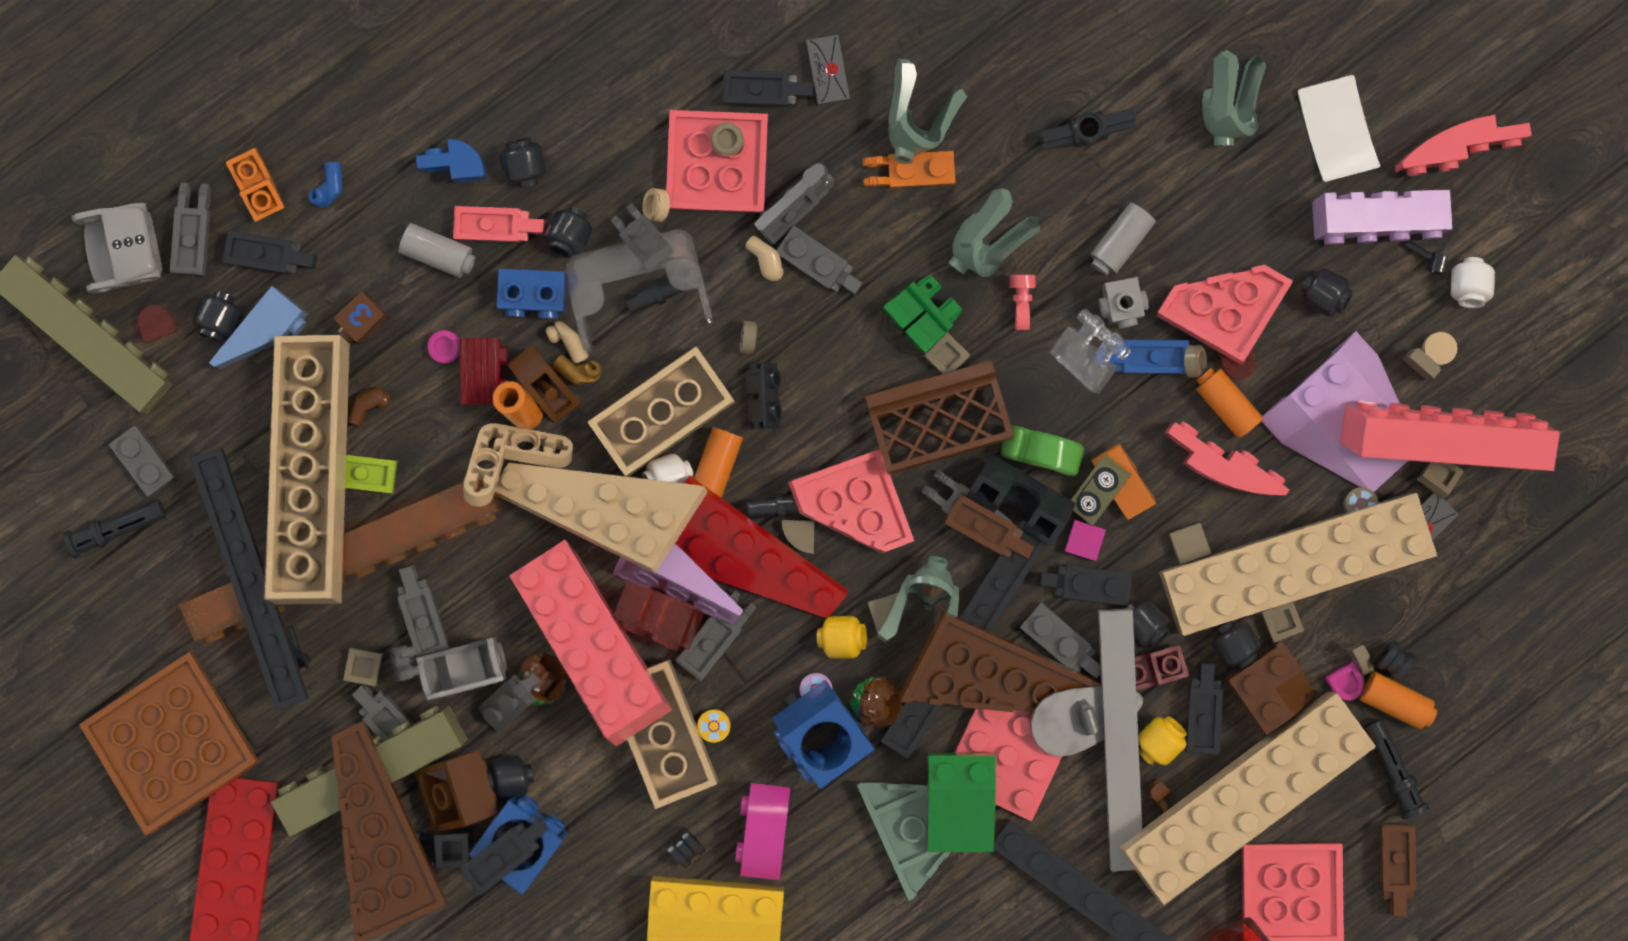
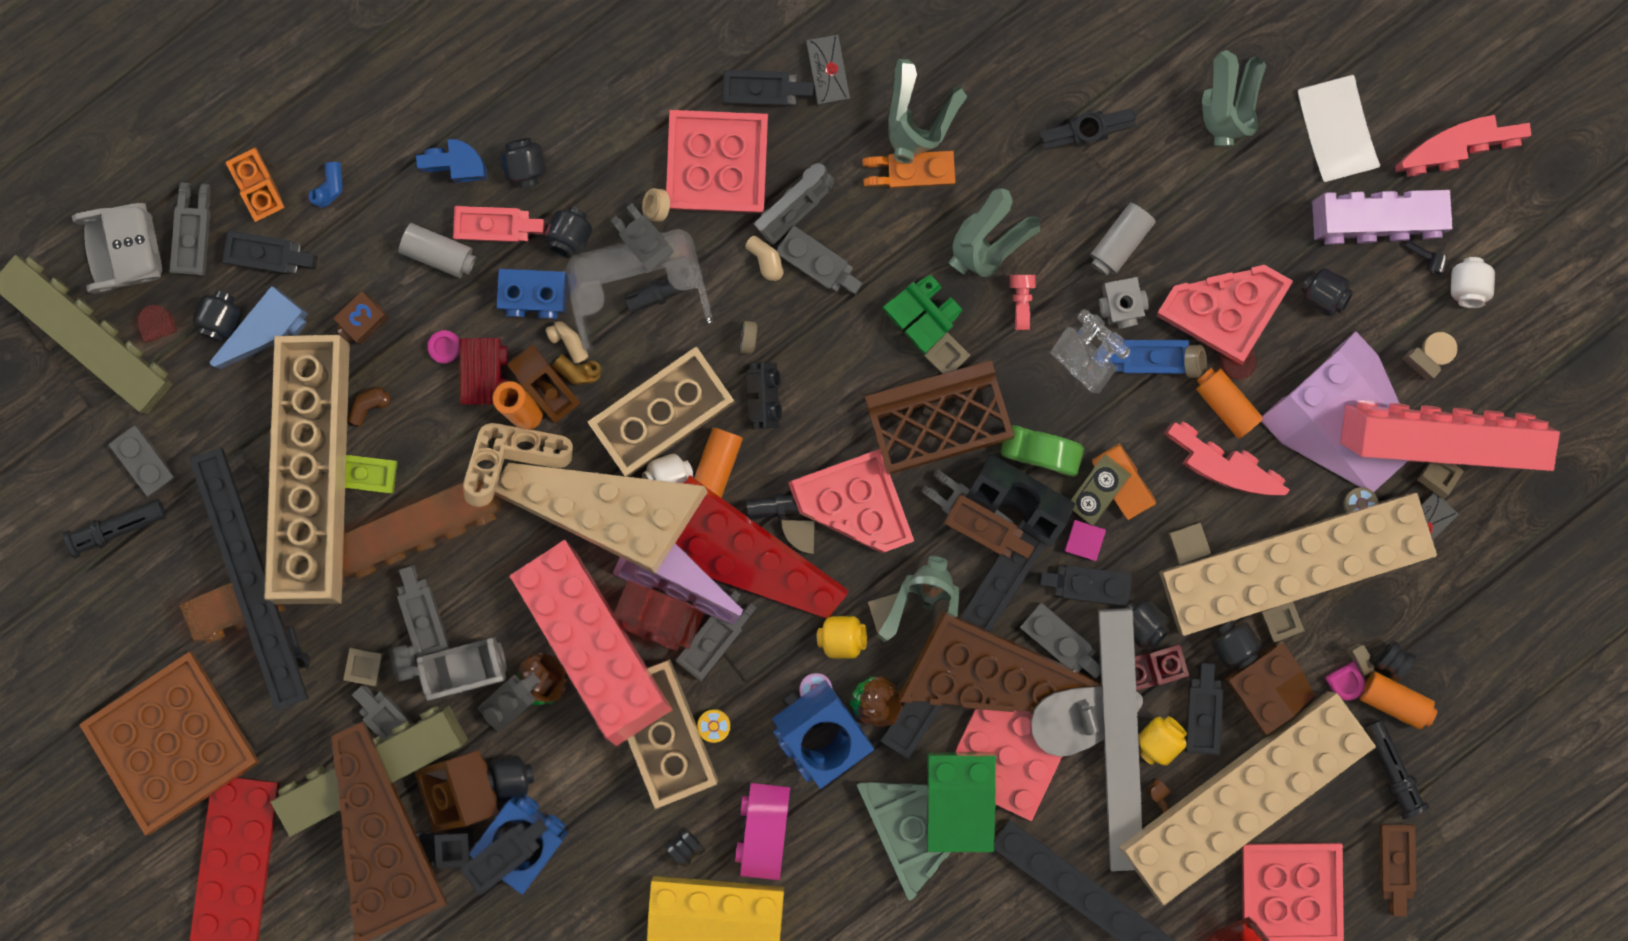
(727, 139): dark tan tile -> none

